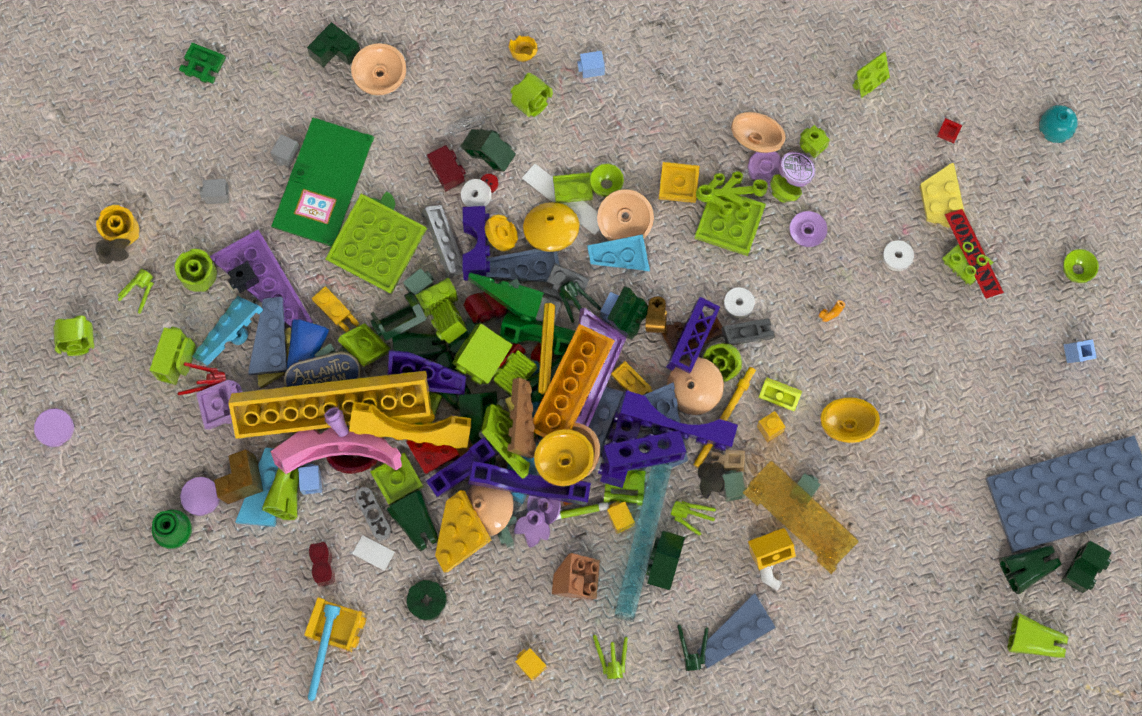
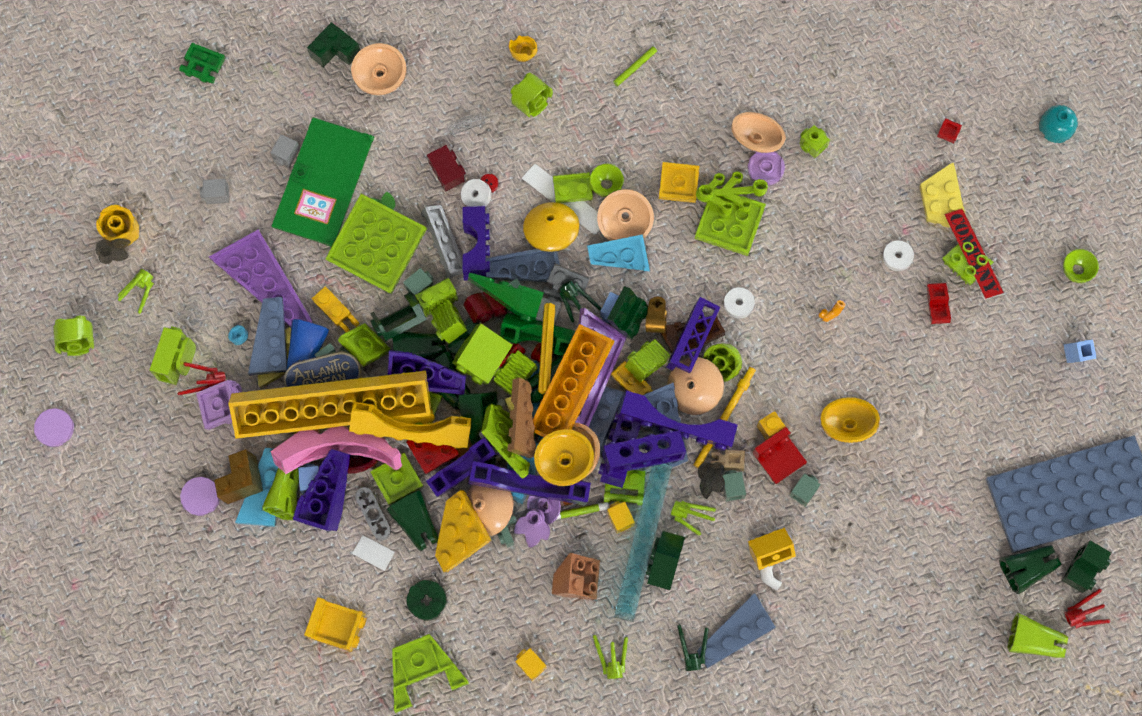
(176, 534): green piece -> none
(204, 268): lime brick -> none
(226, 328): medium azure wing -> none
(242, 277): black brick -> none
(321, 558): dark red brick -> none
(324, 498): none -> dark purple wedge
(330, 613): medium azure piece -> none
(336, 420): lavender cone -> none
(417, 662): none -> lime wing
(489, 147): dark green brick -> none
(501, 232): yellow tile -> none
(591, 64): light blue brick -> none
(638, 63): none -> lime bar
(647, 360): none -> lime brick
(747, 332): dark grey plate -> none
(779, 456): none -> red bracket
(780, 394): neon yellow slope -> none
(783, 190): lime piece -> none
(797, 168): lavender tile -> none
(801, 515): clear yellow bracket -> none
(811, 221): lavender dish -> none
(872, 75): lime hinge -> none
(938, 303): none -> red slope
(1076, 616): none -> red plant

